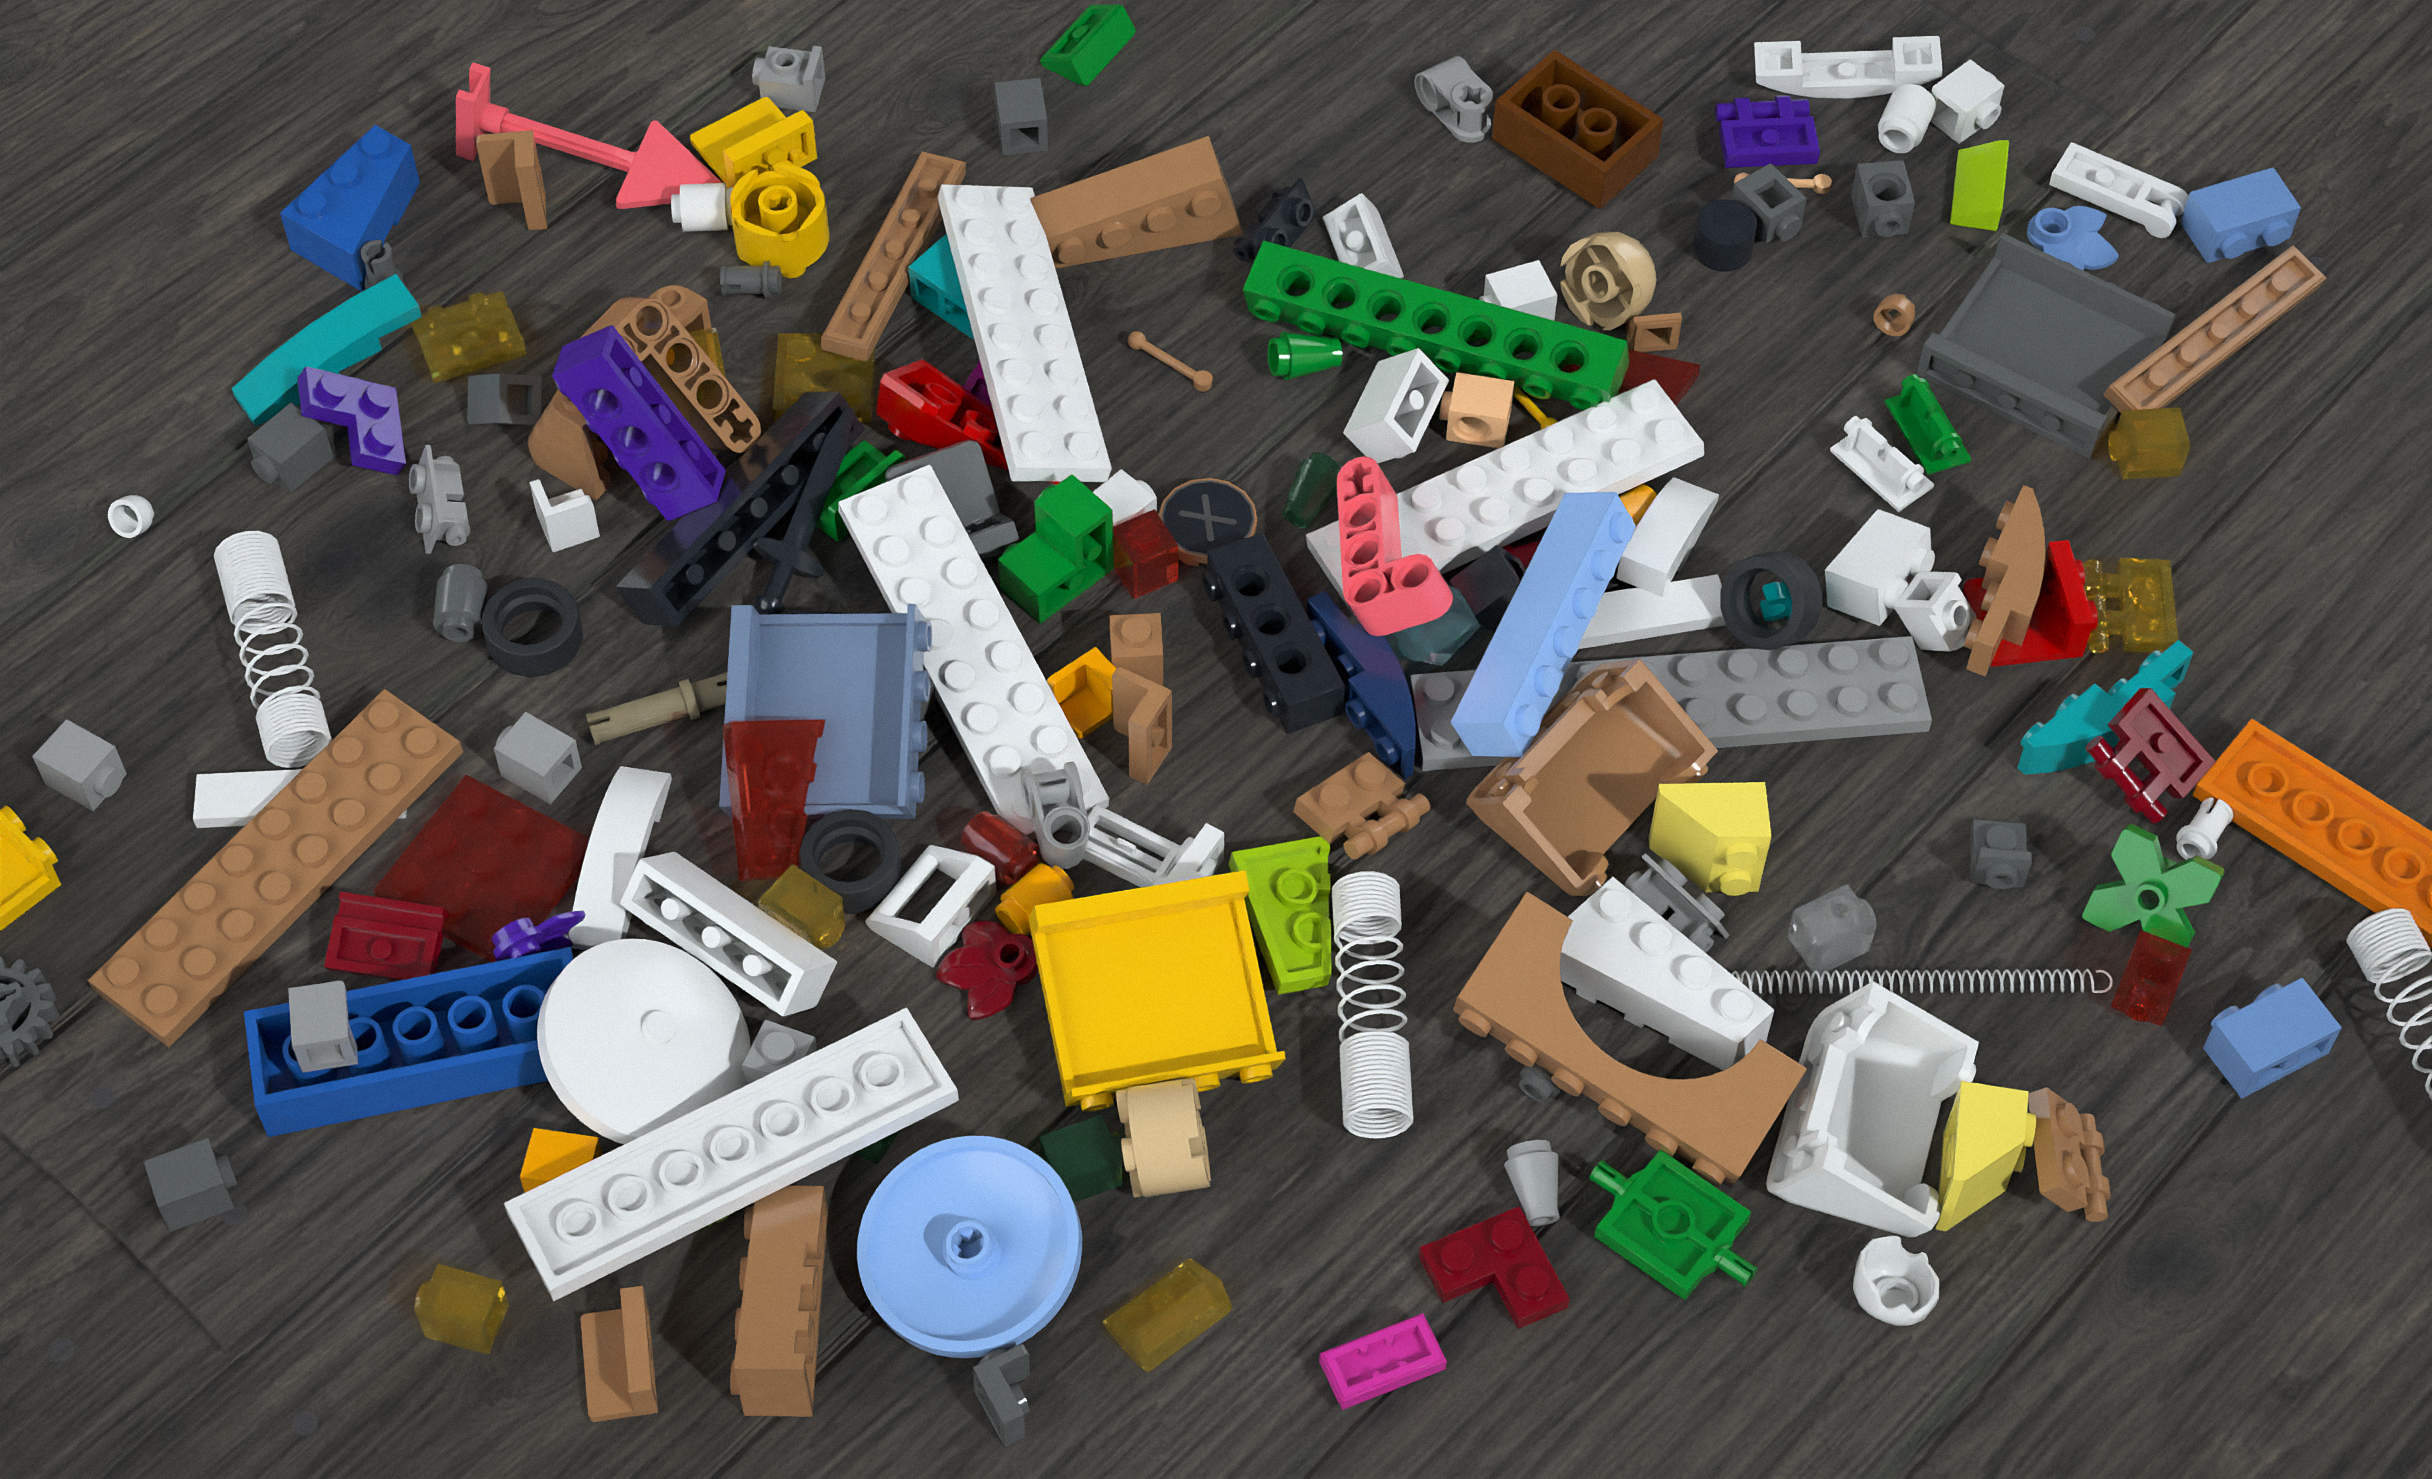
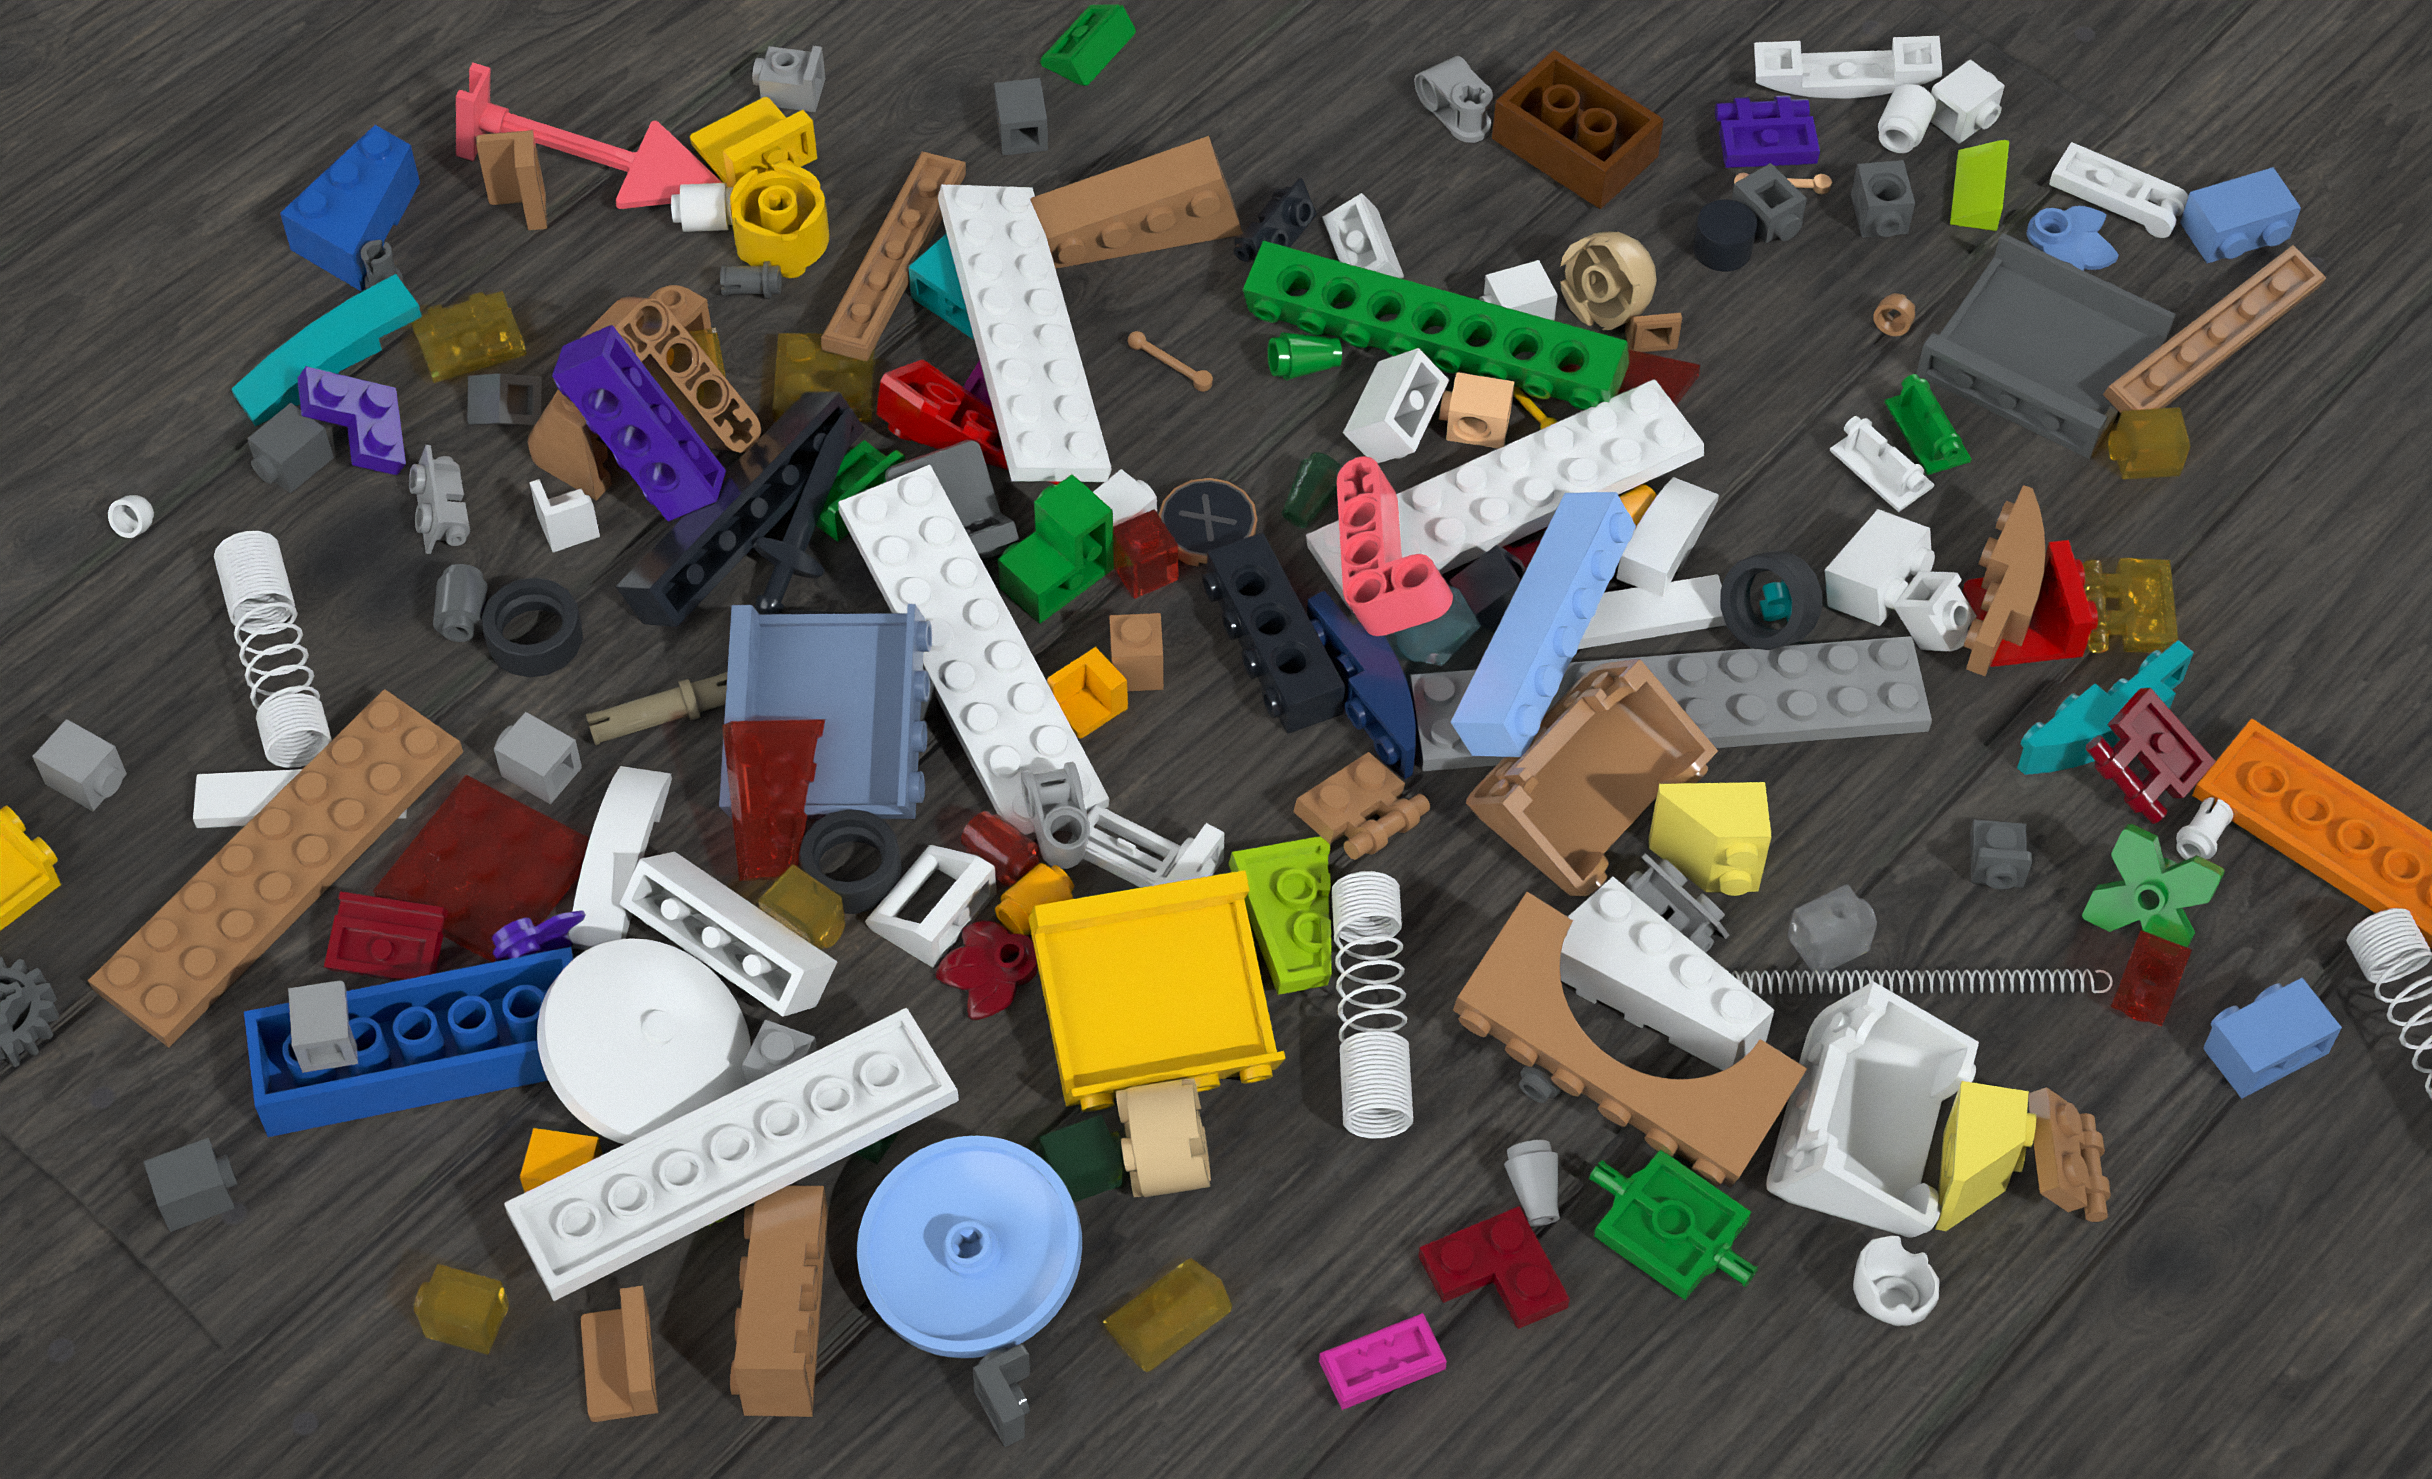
(1145, 716): medium nougat panel -> none

